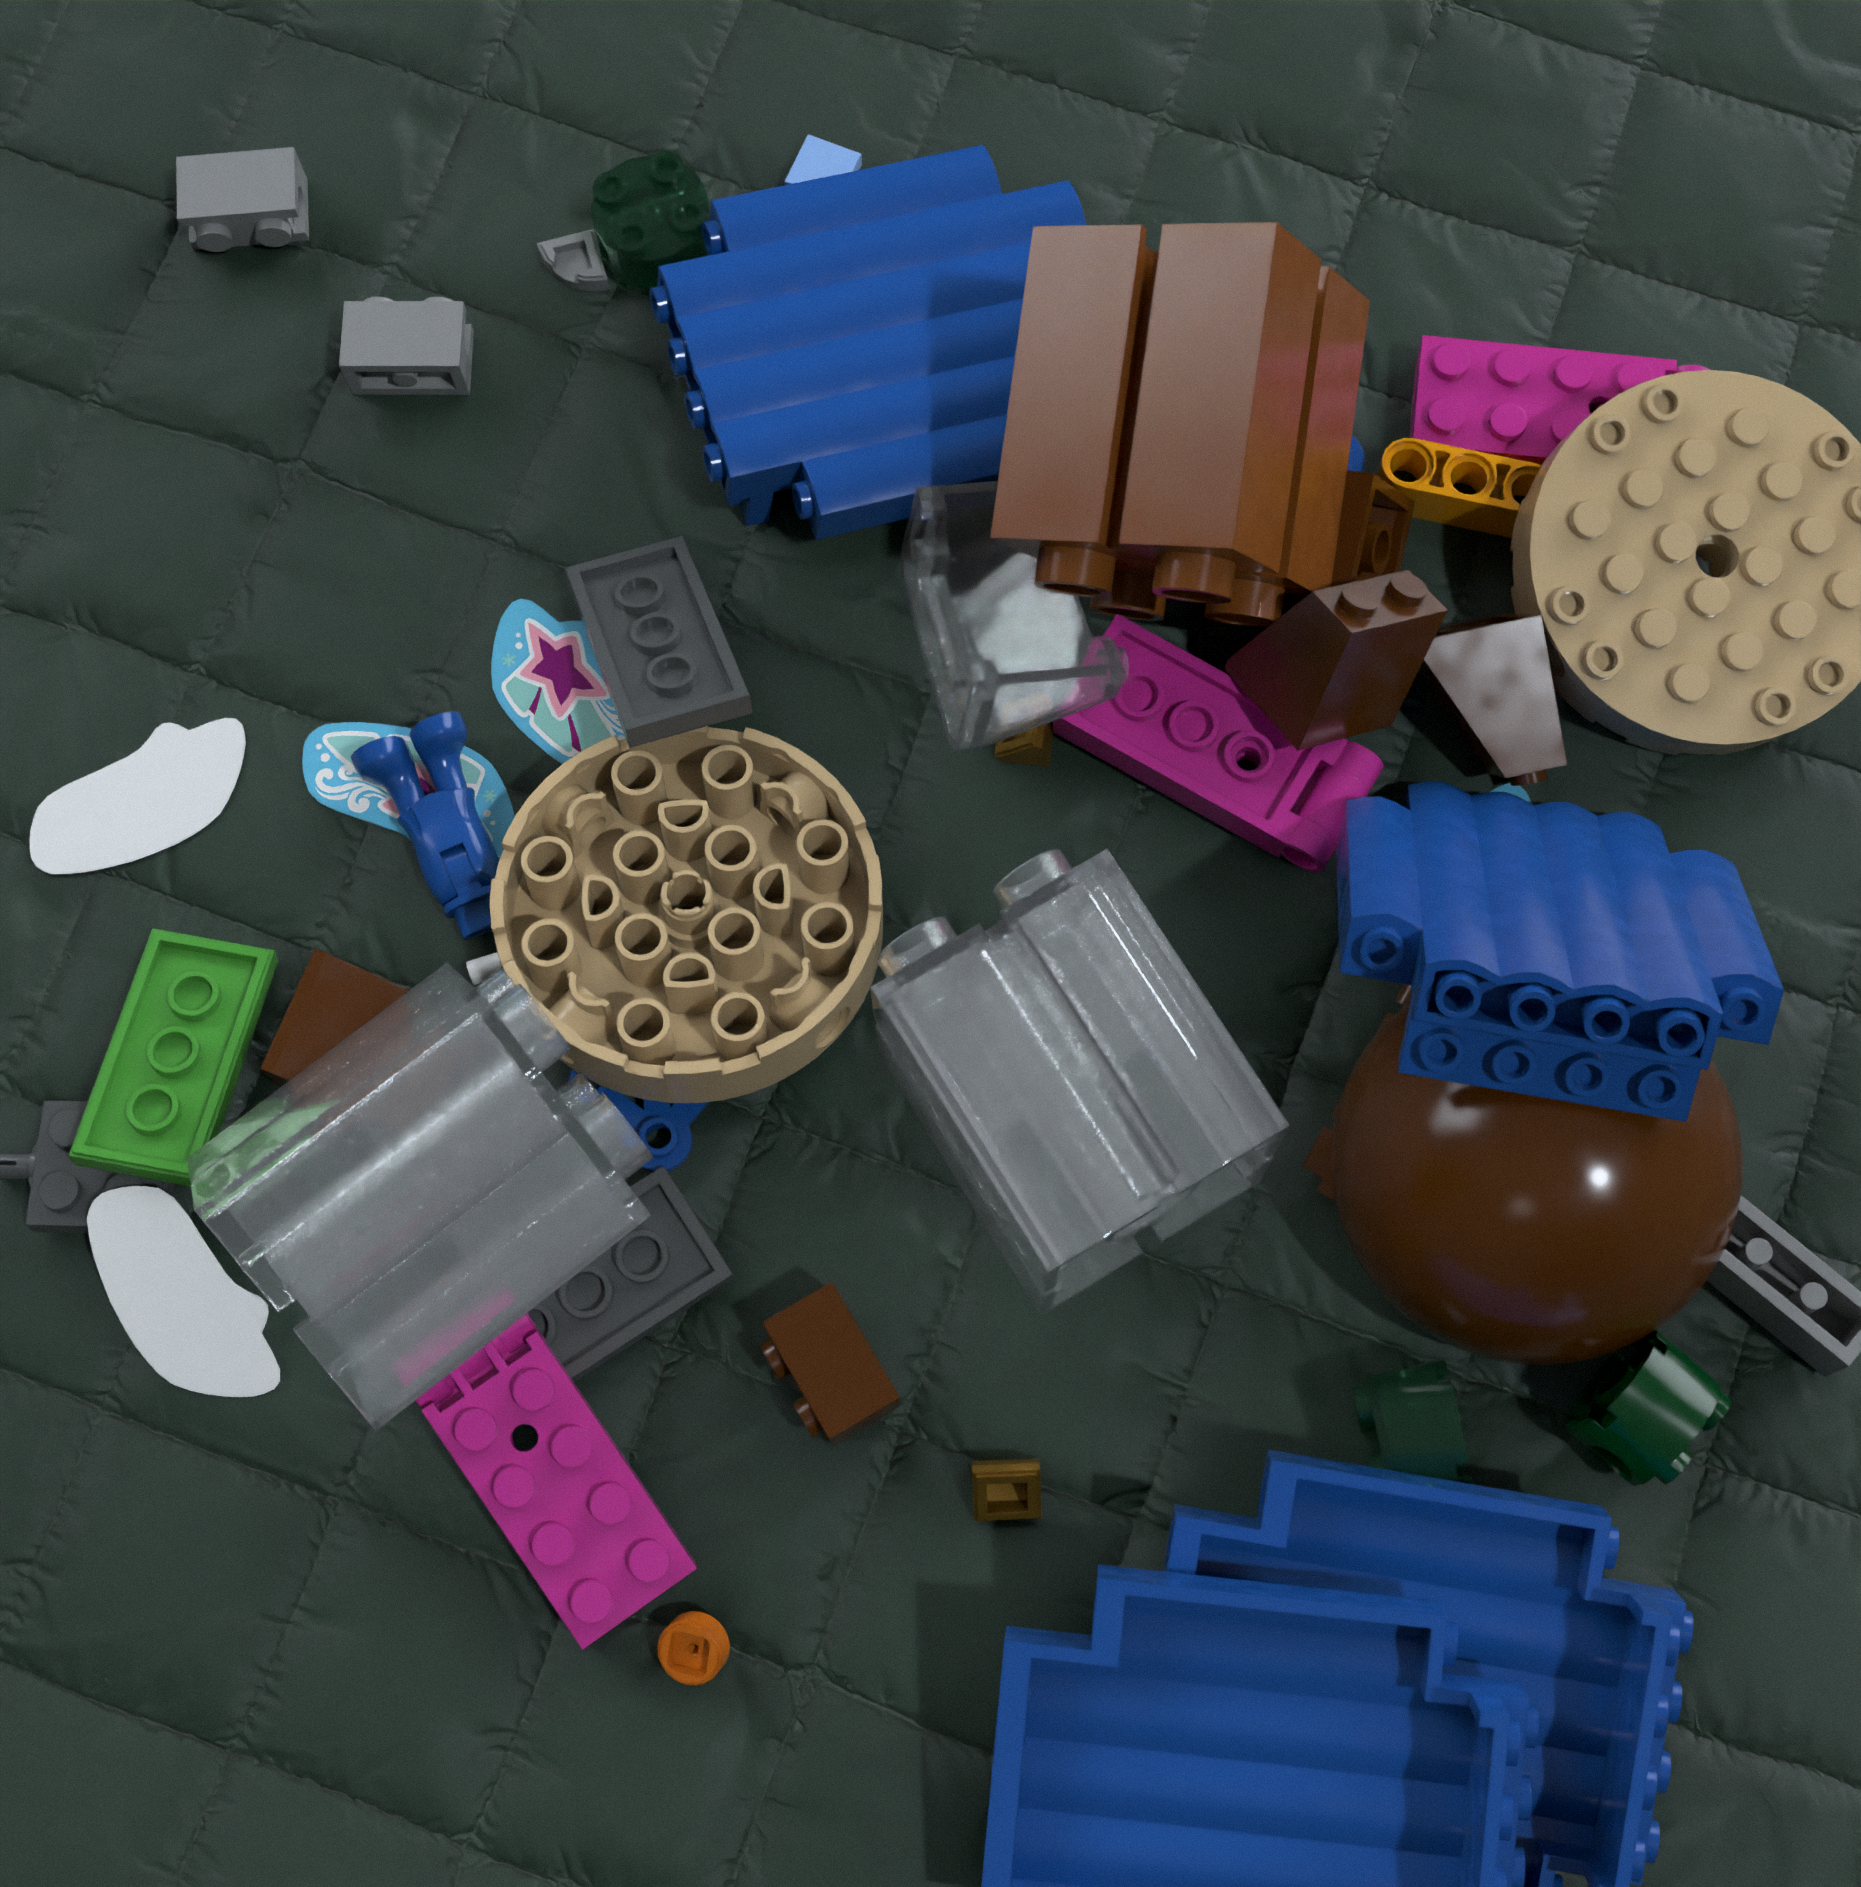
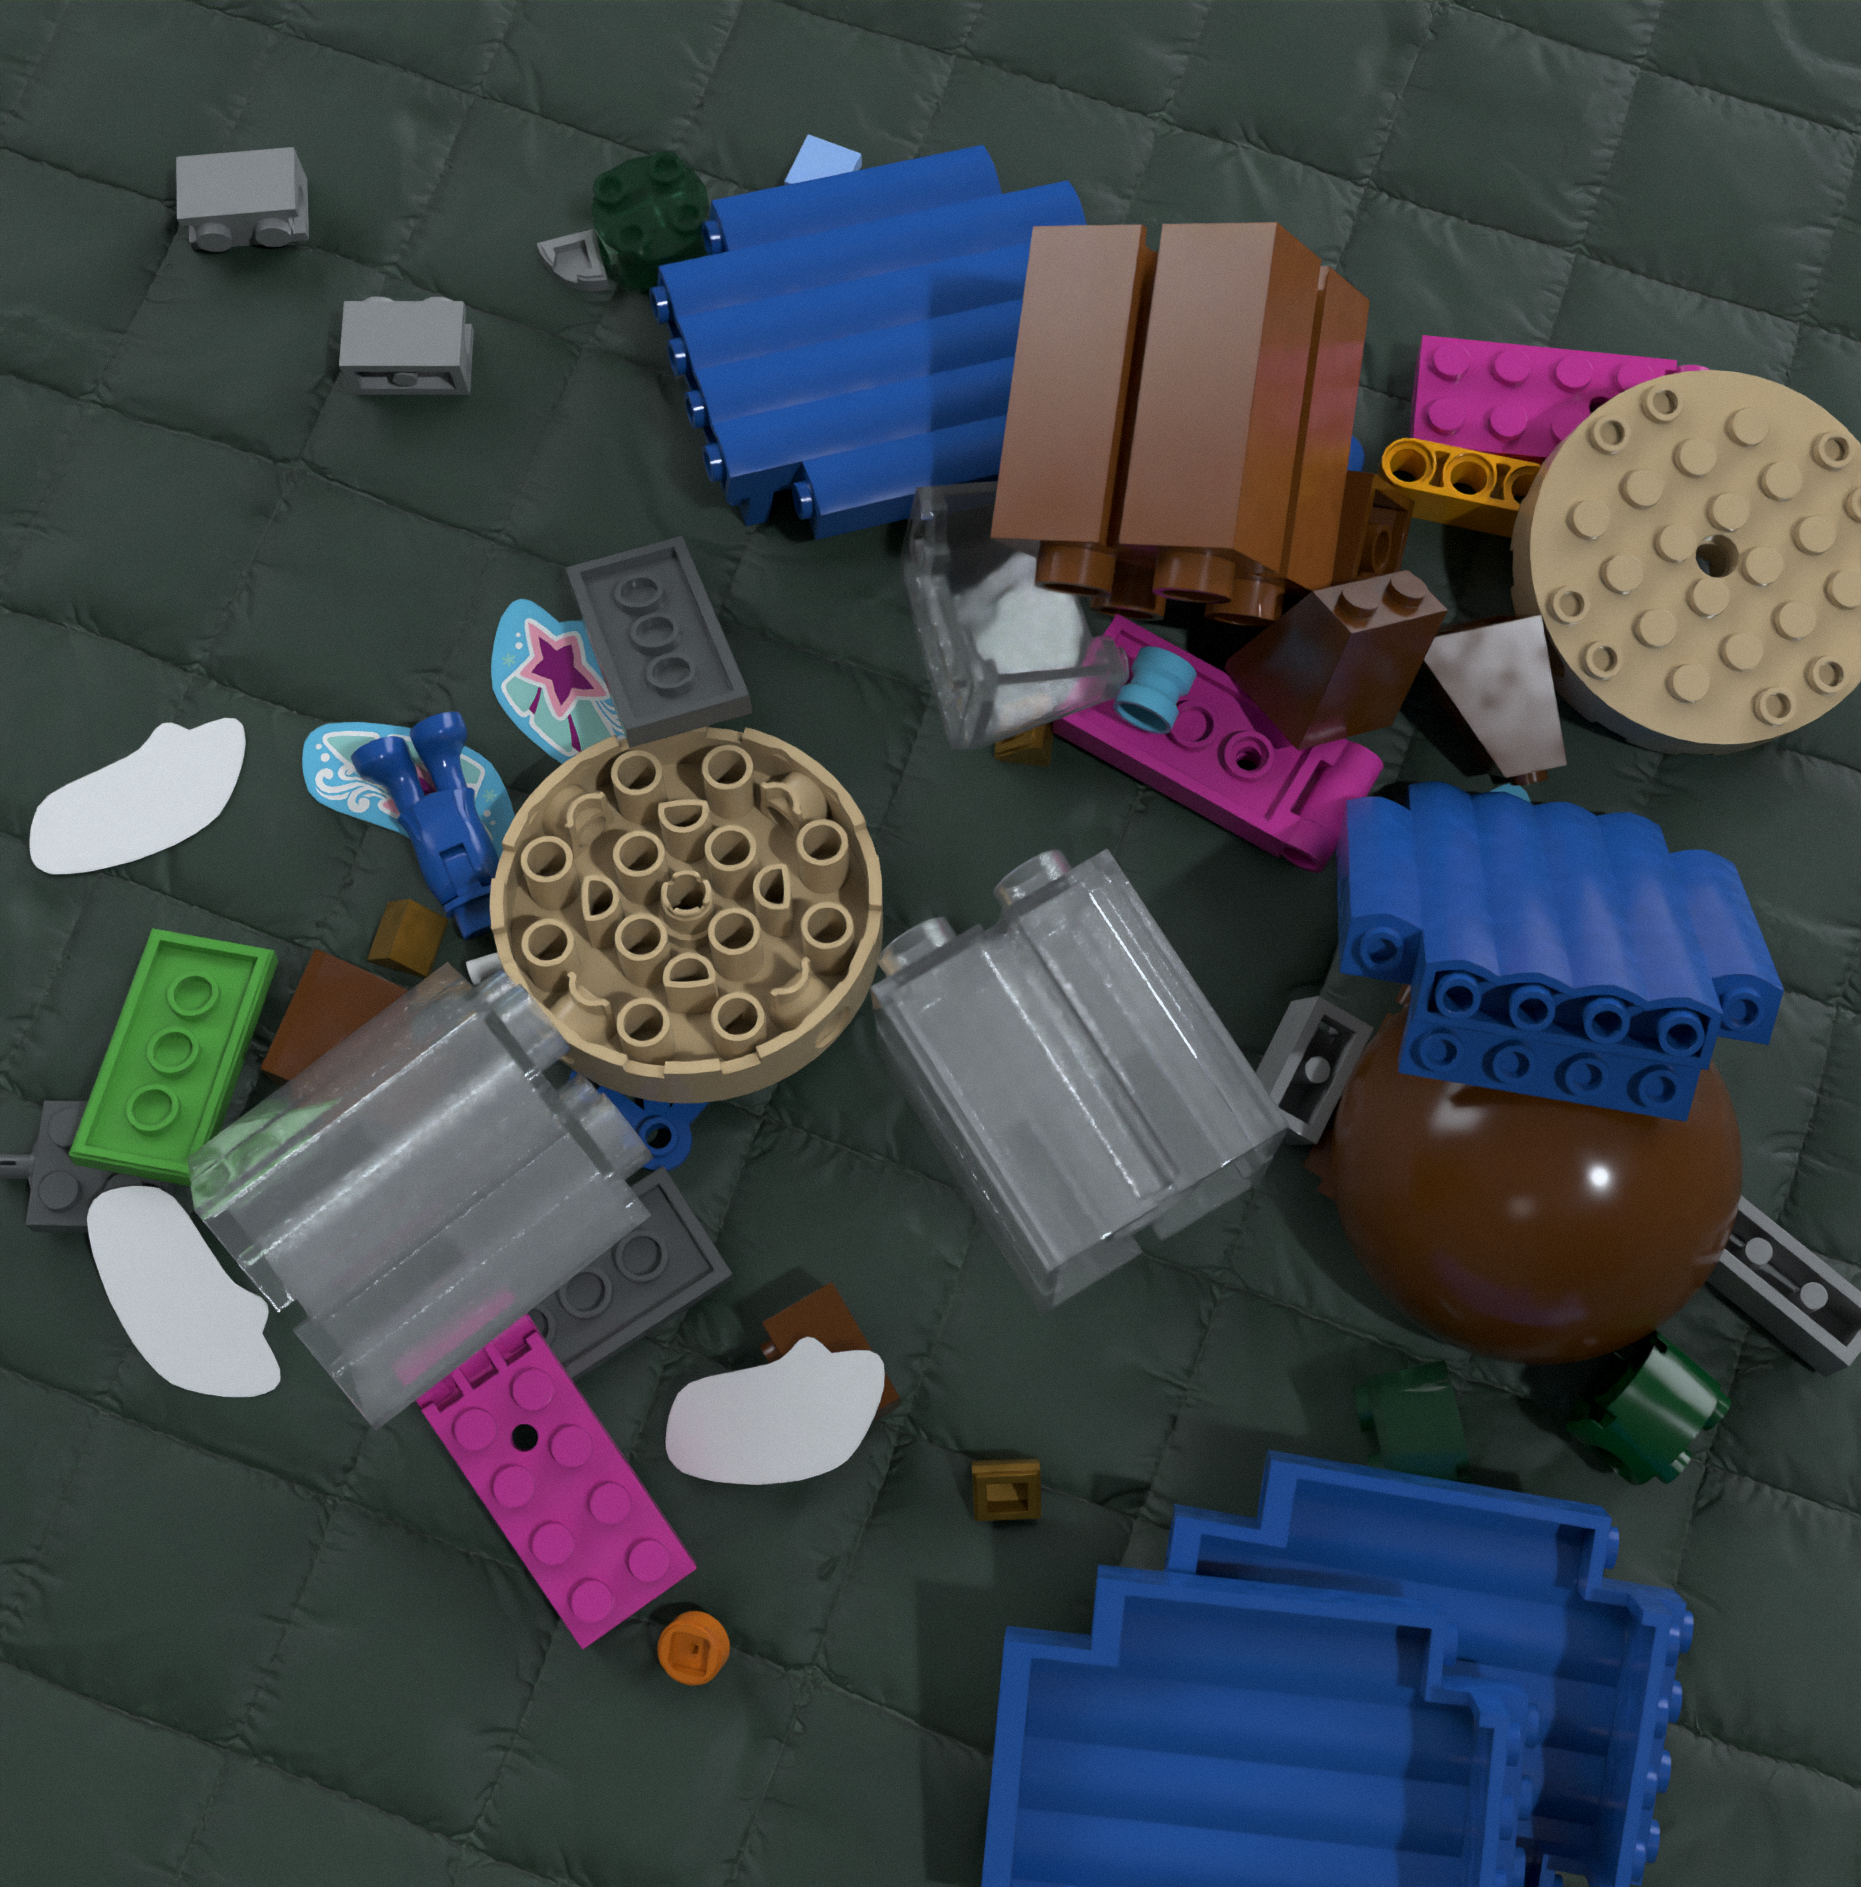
(408, 938): none -> pearl gold slope
(776, 1417): none -> white sticker
(1154, 690): none -> medium azure wheel
(1310, 1067): none -> light grey brick

